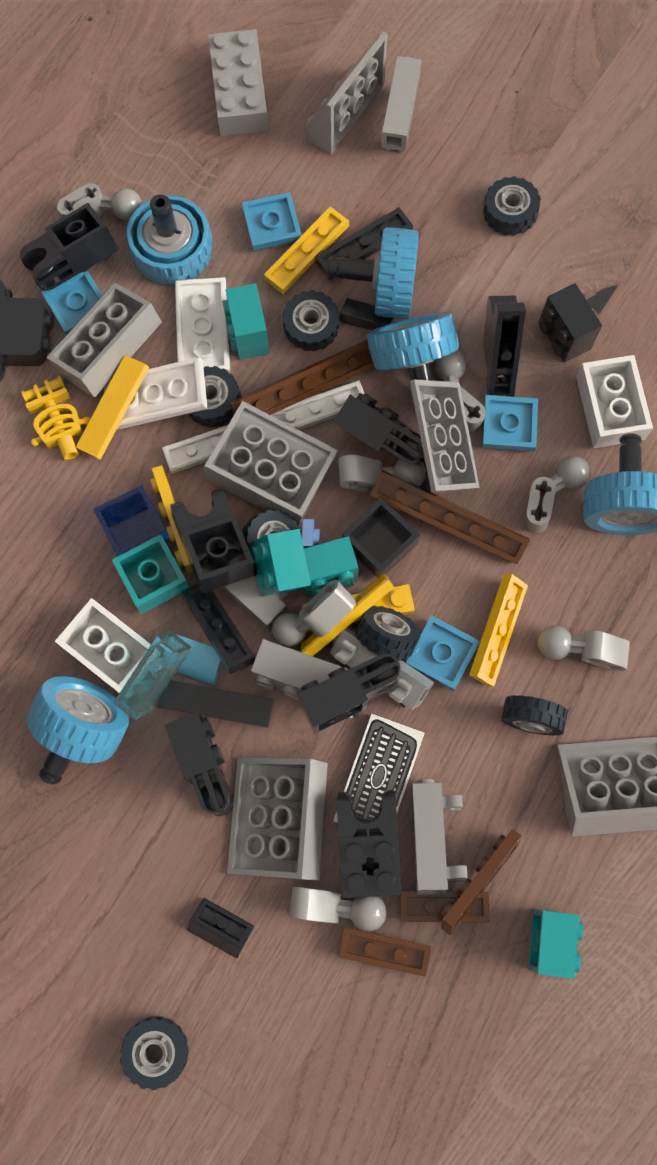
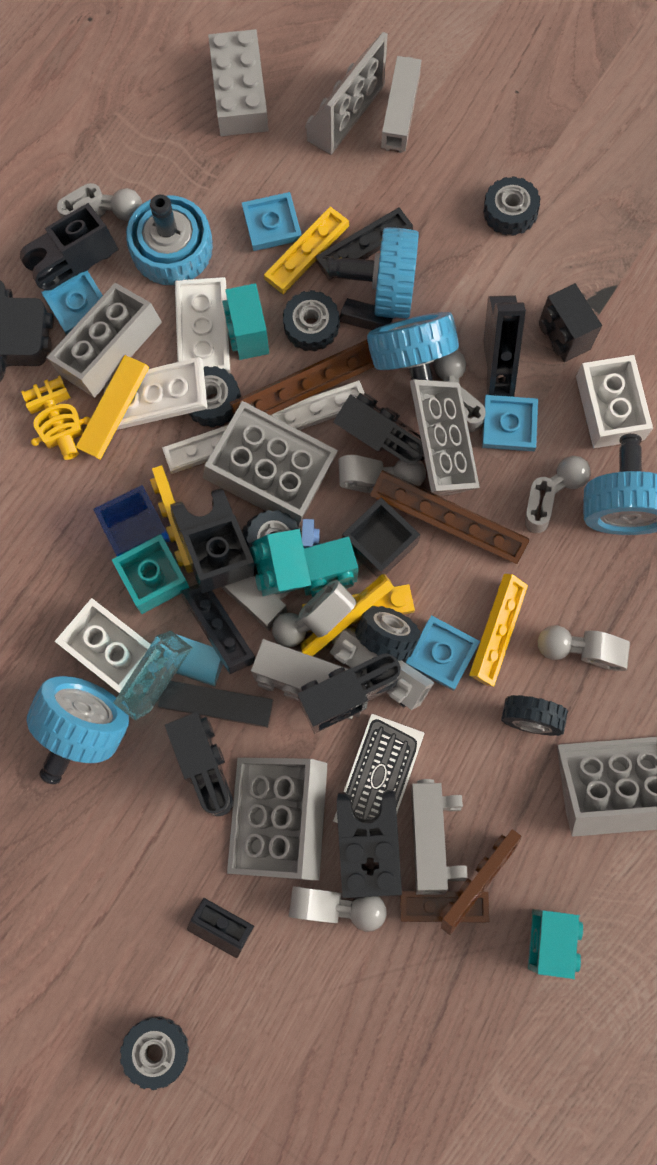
(385, 951): reddish brown plate -> none

